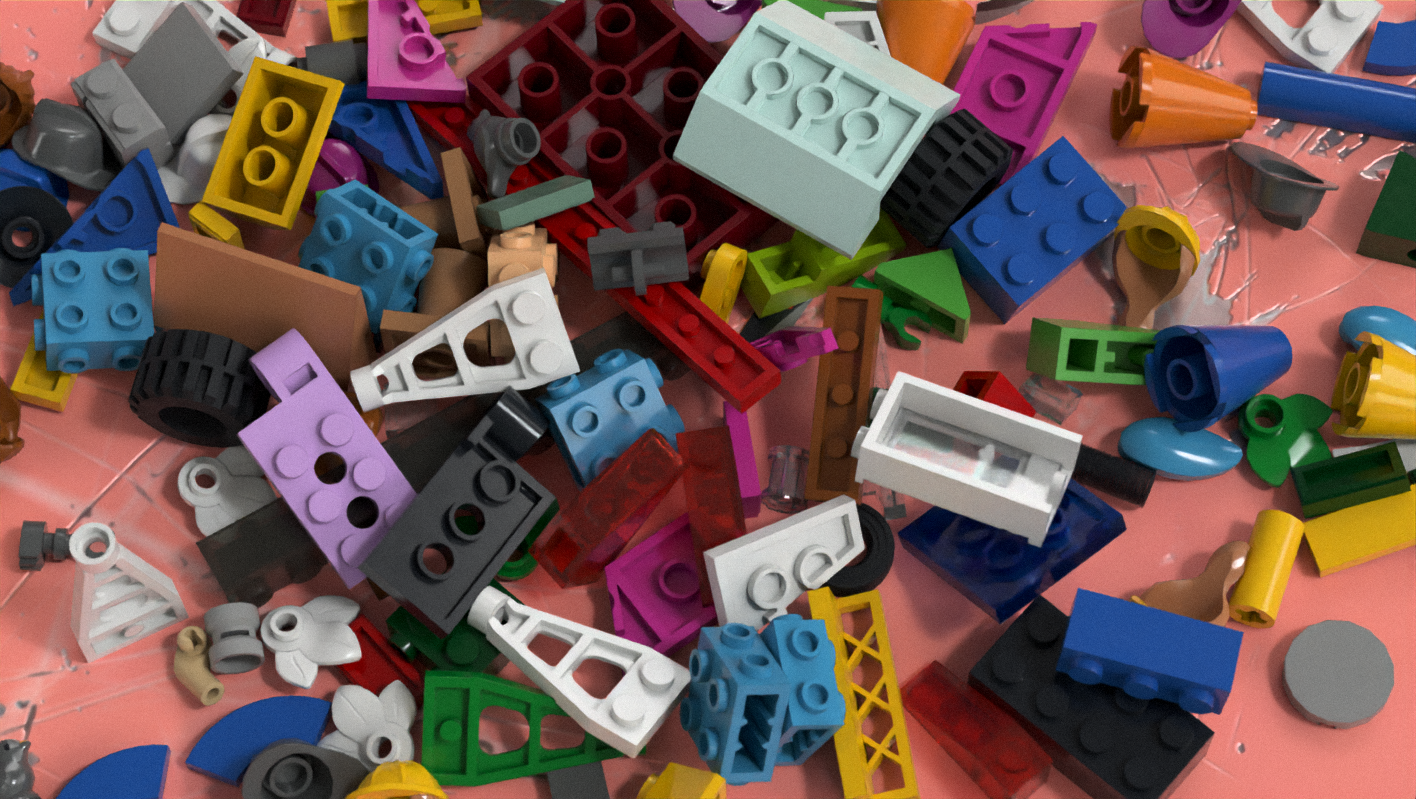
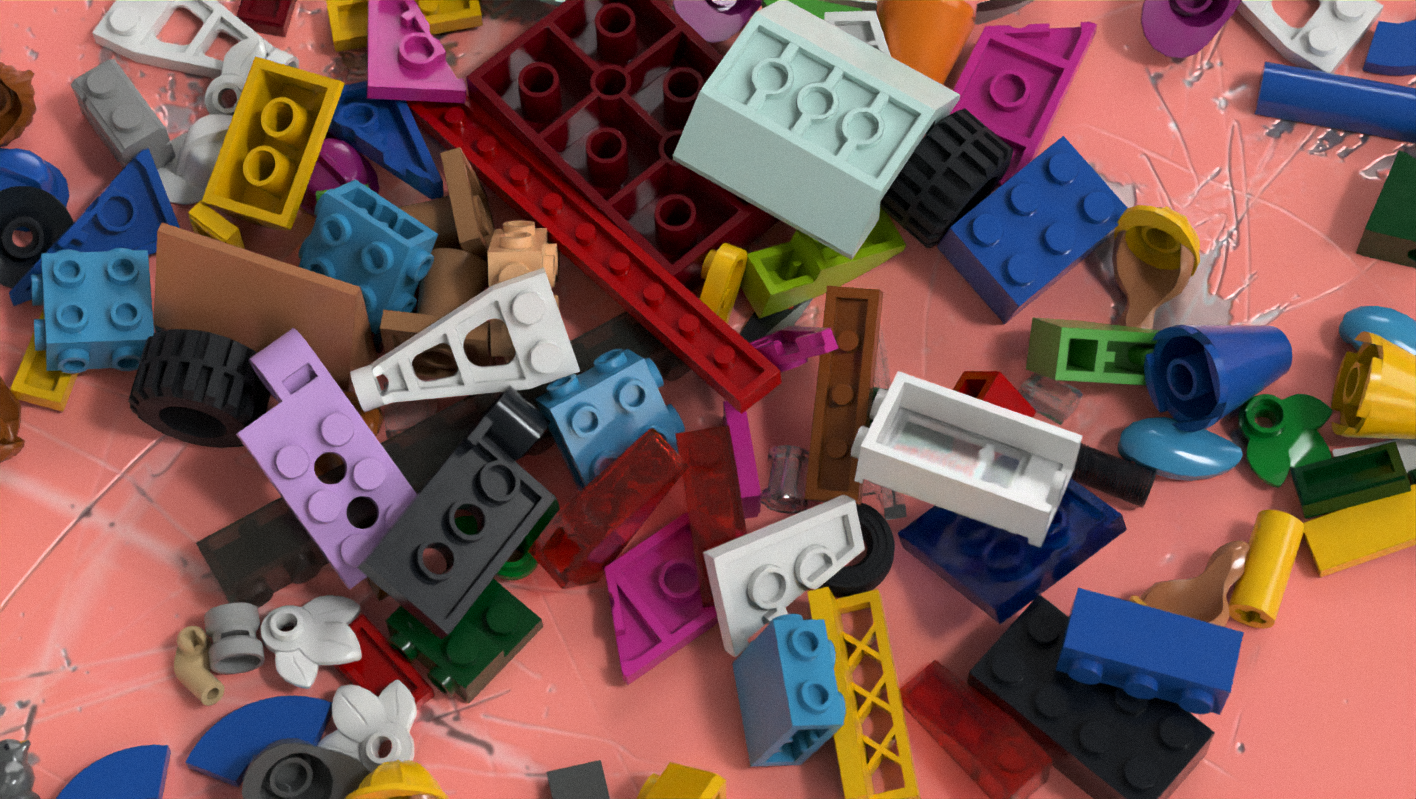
(37, 542): dark grey piece -> none
(68, 144): dark grey piece -> none
(112, 580): white plate -> none
(182, 71): light grey tile -> none
(235, 493): white plate -> none
(337, 60): dark grey brick -> none
(452, 731): green plate -> none
(501, 147): dark grey animal -> none
(535, 202): sand green tile -> none
(631, 710): white plate -> none
(638, 257): dark grey hips -> none
(735, 703): dark azure brick -> none
(897, 317): green piece -> none
(929, 285): bright green slope -> none
(1175, 103): orange cone -> none
(1282, 188): dark grey piece -> none
(1338, 674): light grey tile -> none

